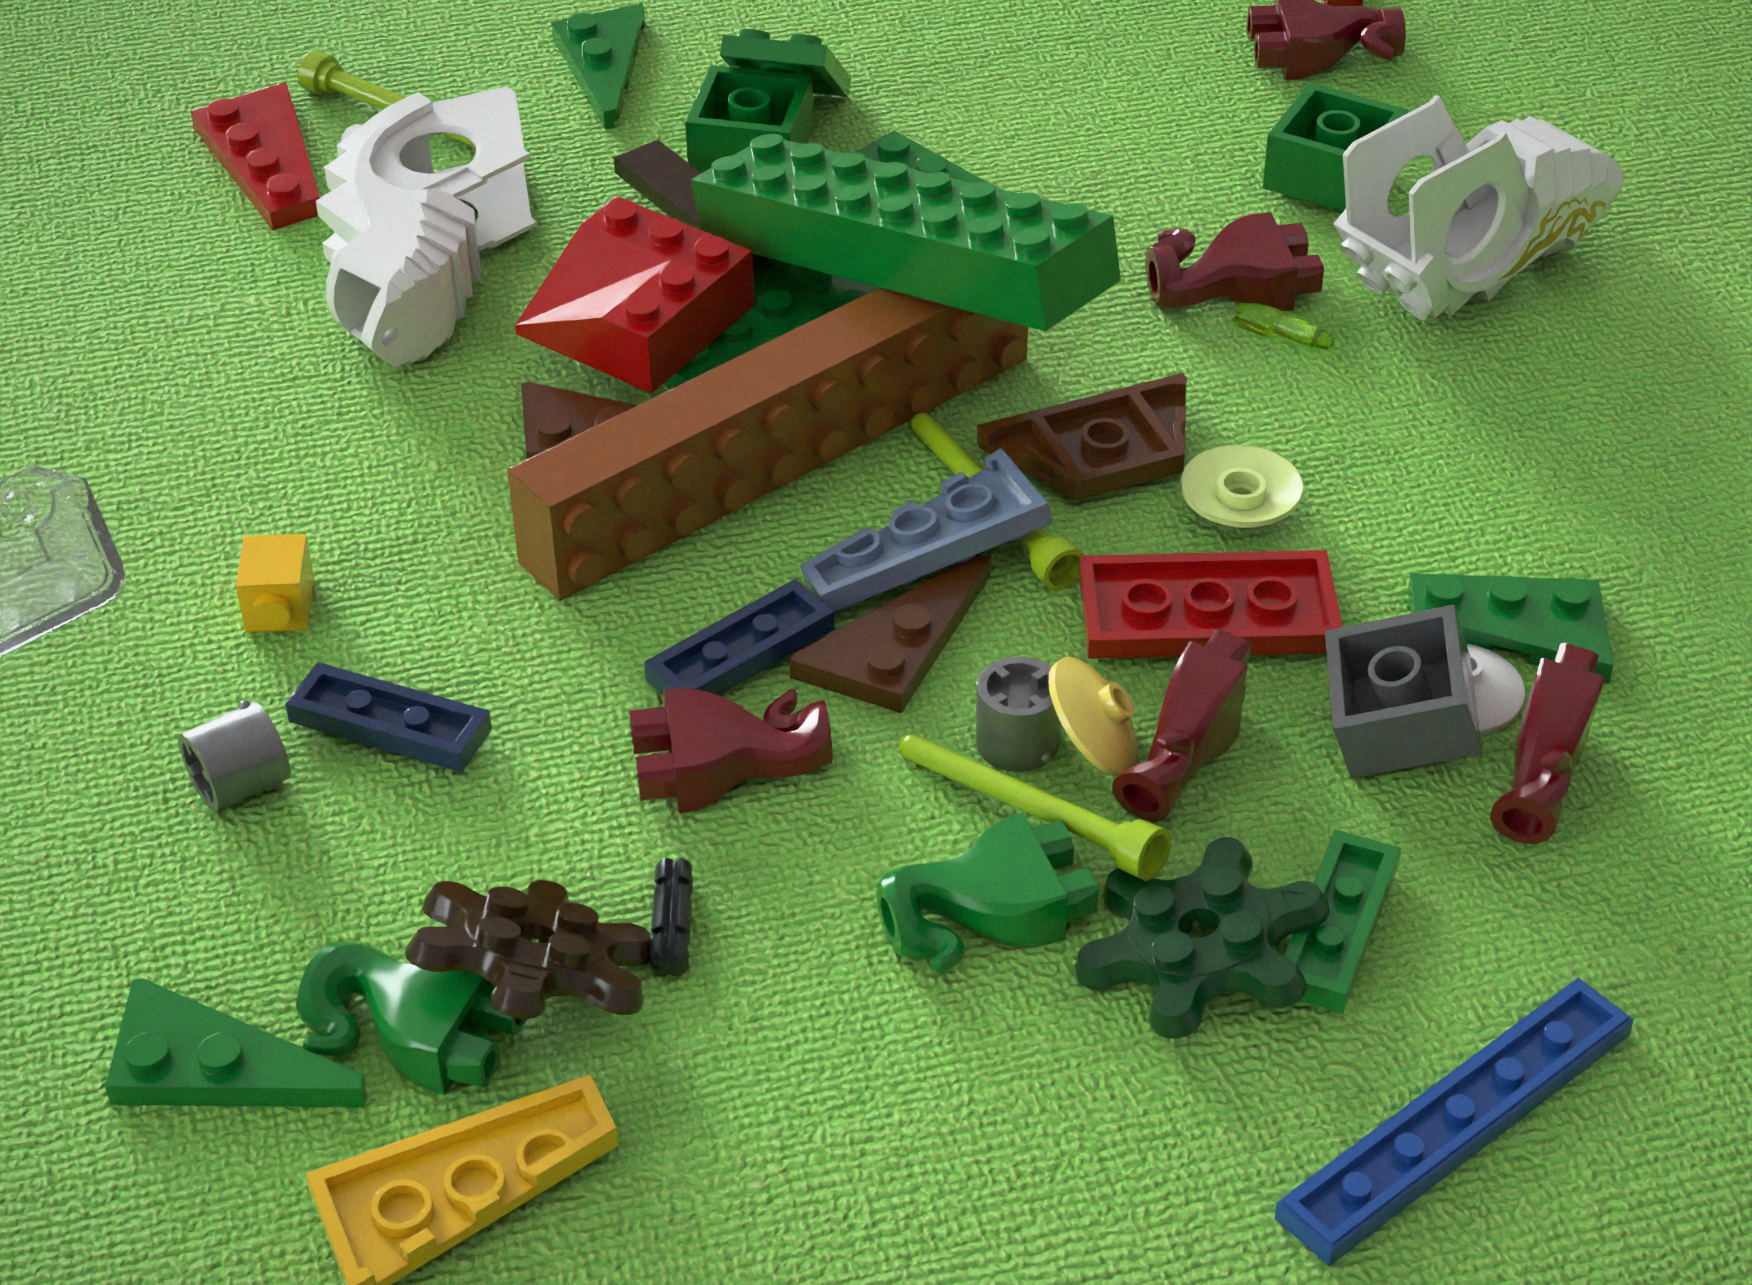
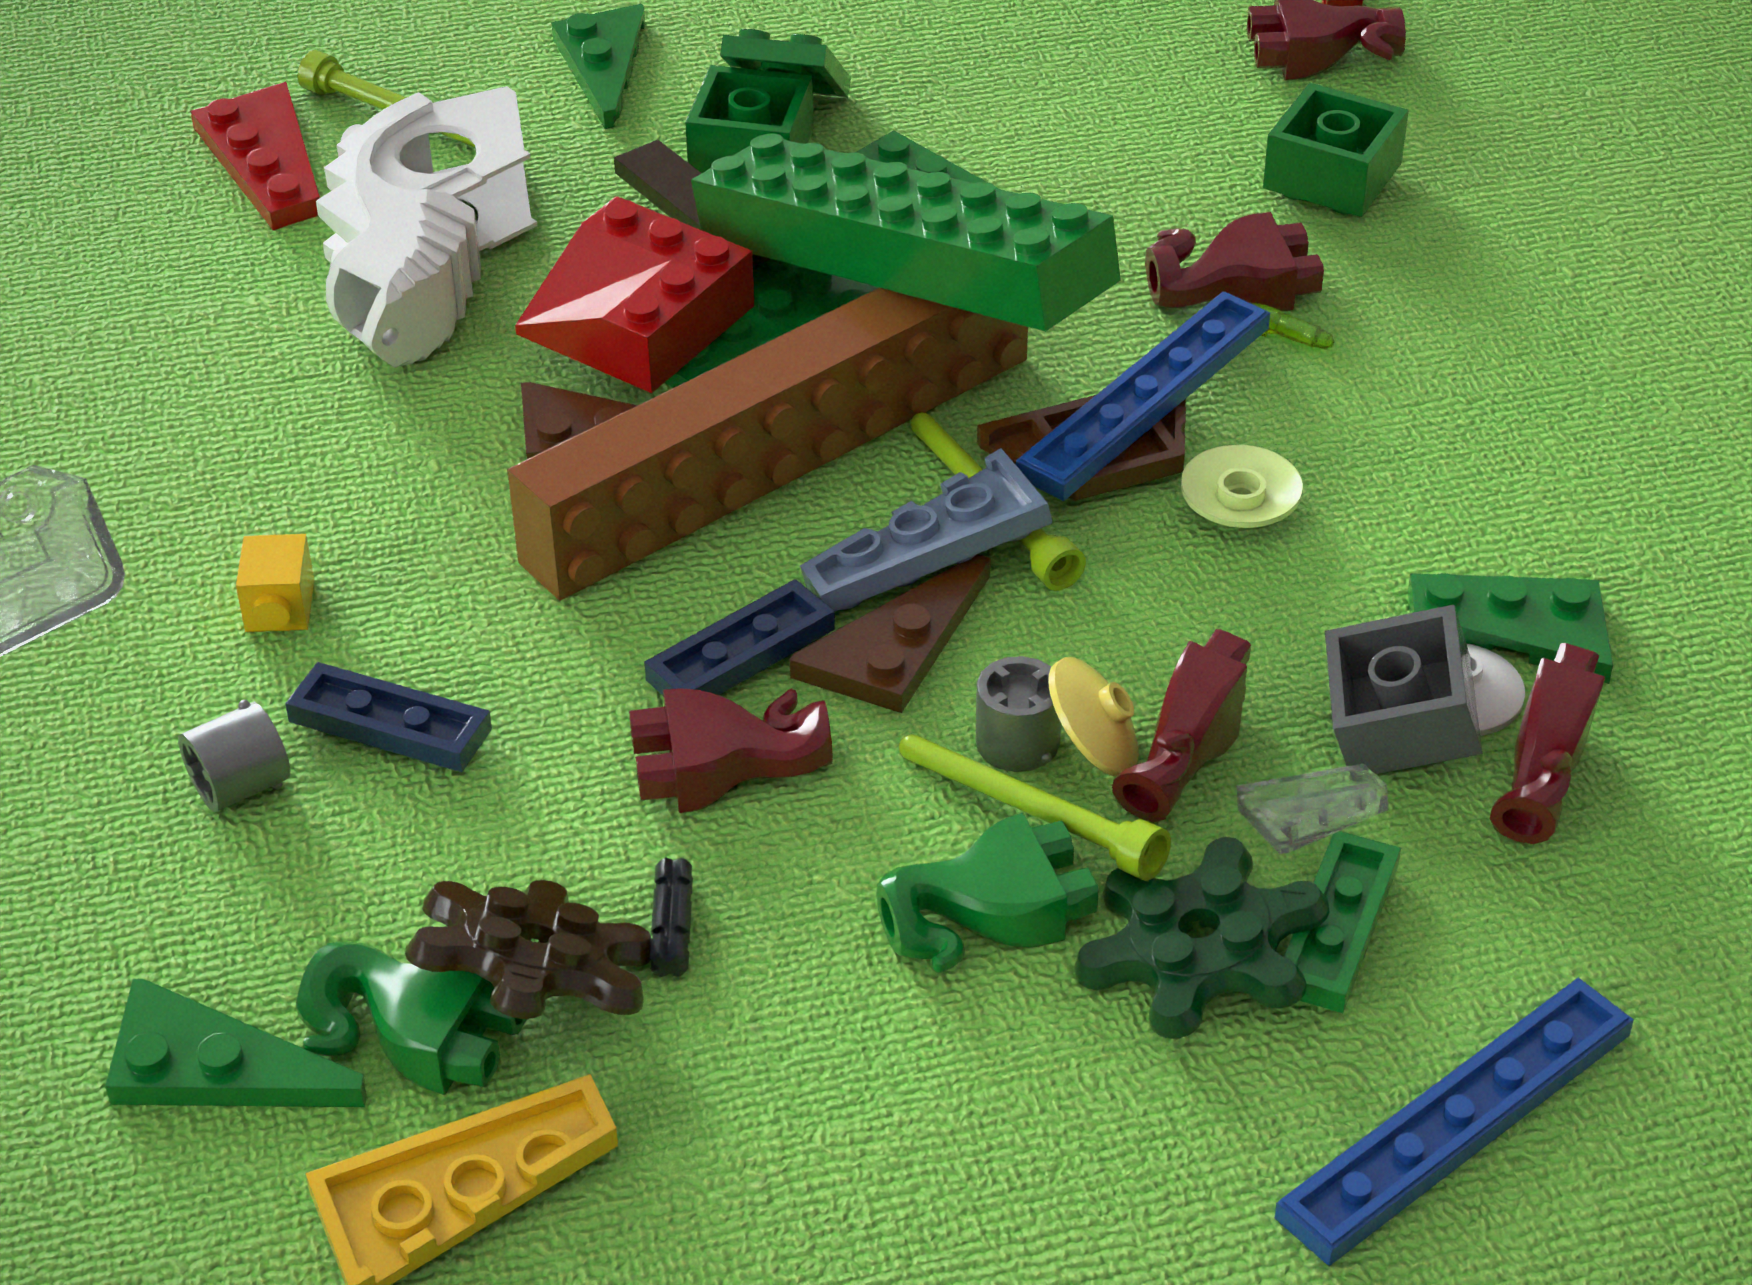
(1142, 395): none -> blue tile
(1165, 600): red plate -> none
(1311, 805): none -> clear wing
(1477, 215): white animal -> none

